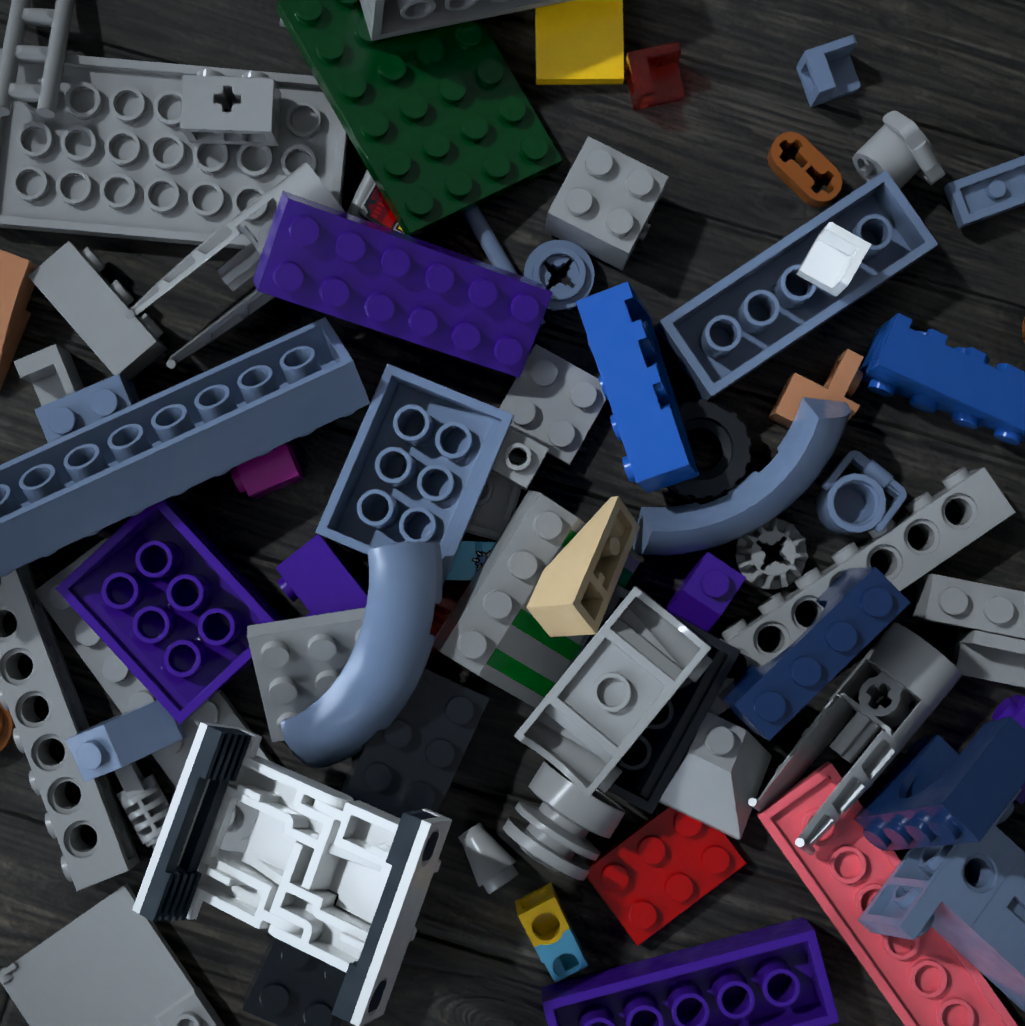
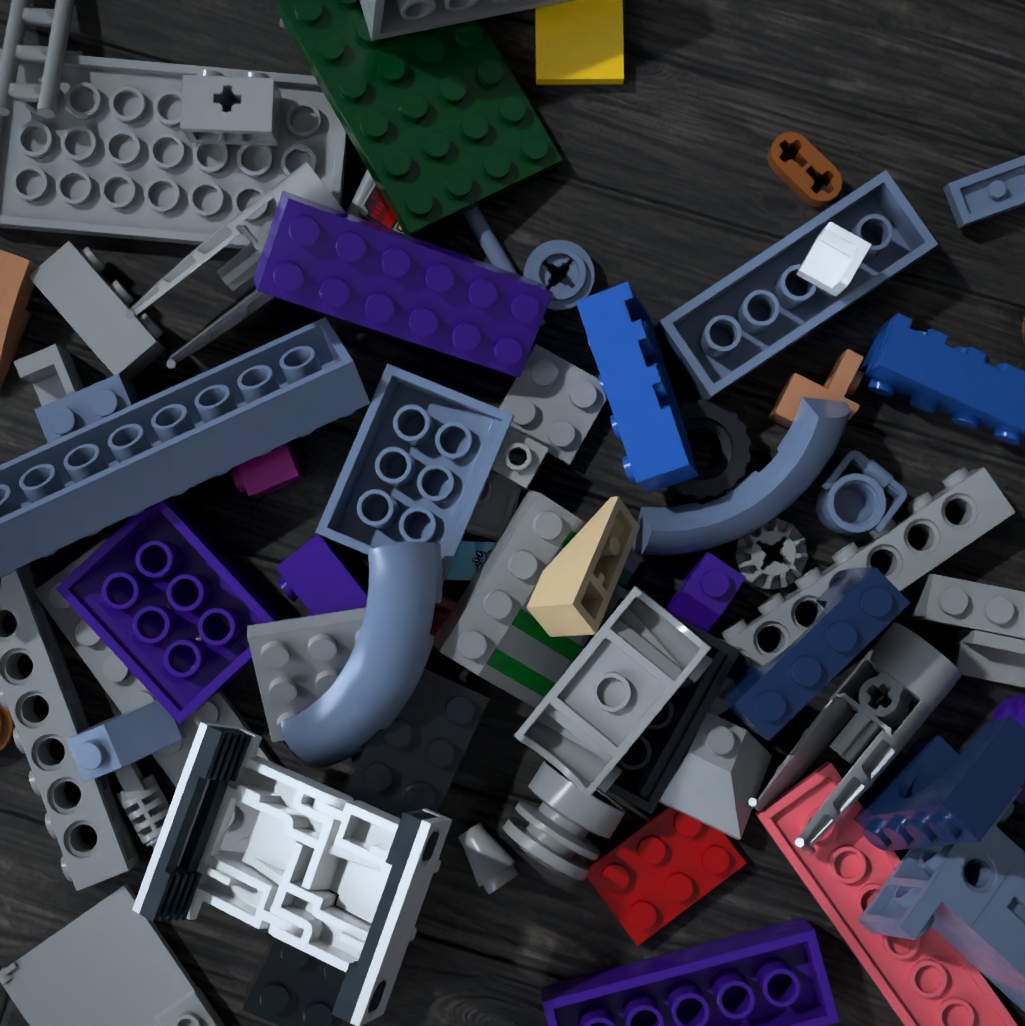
(551, 932): leg -> none
(605, 203): light grey brick -> none
(654, 76): clear red panel -> none
(828, 71): sand blue panel -> none
(900, 150): light grey piece -> none

